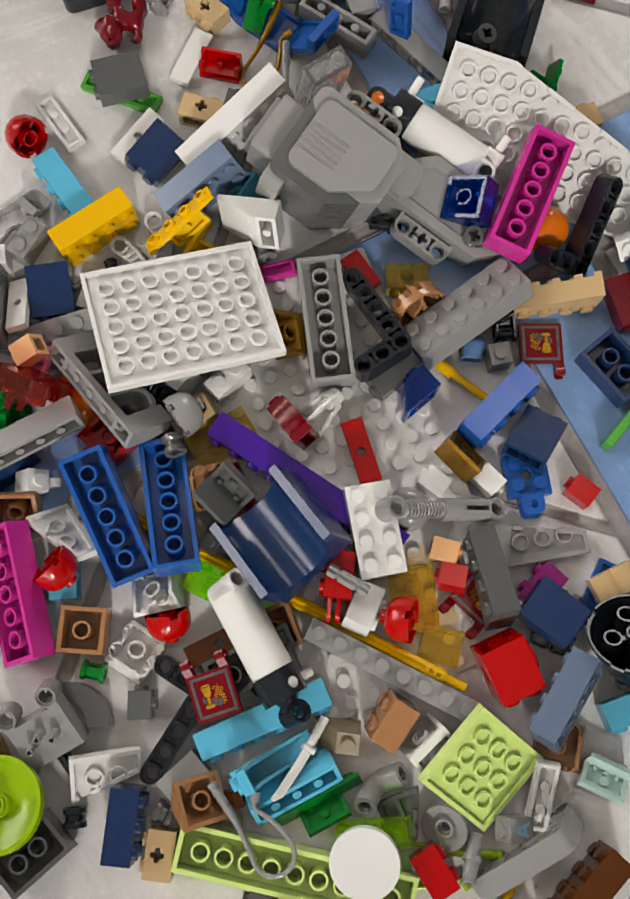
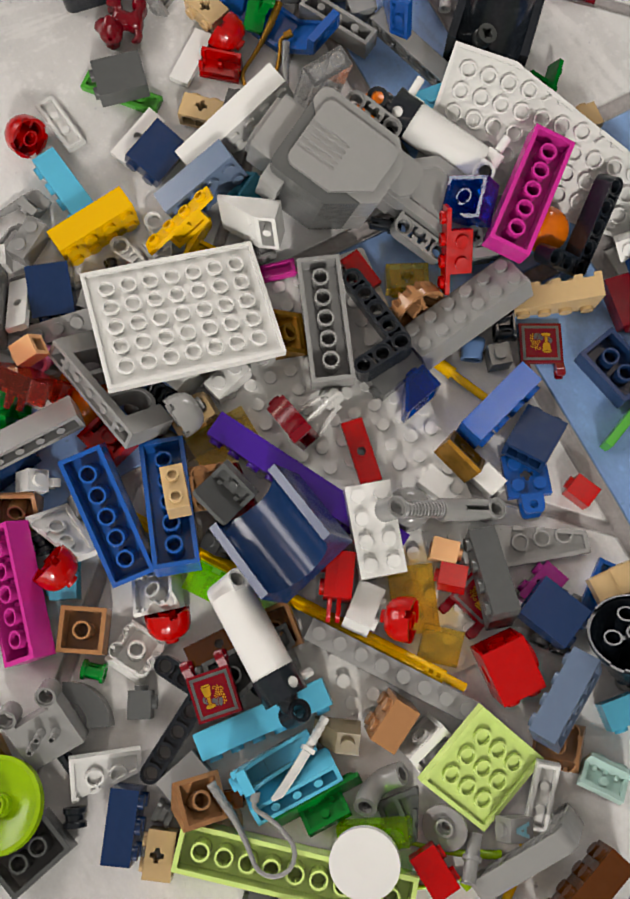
(42, 546): none -> black wheel
(173, 444): dark grey wheel -> none
(175, 491): none -> tan brick
(229, 34): none -> red cylinder
(348, 580): light grey axle -> none
(455, 250): none -> red bracket

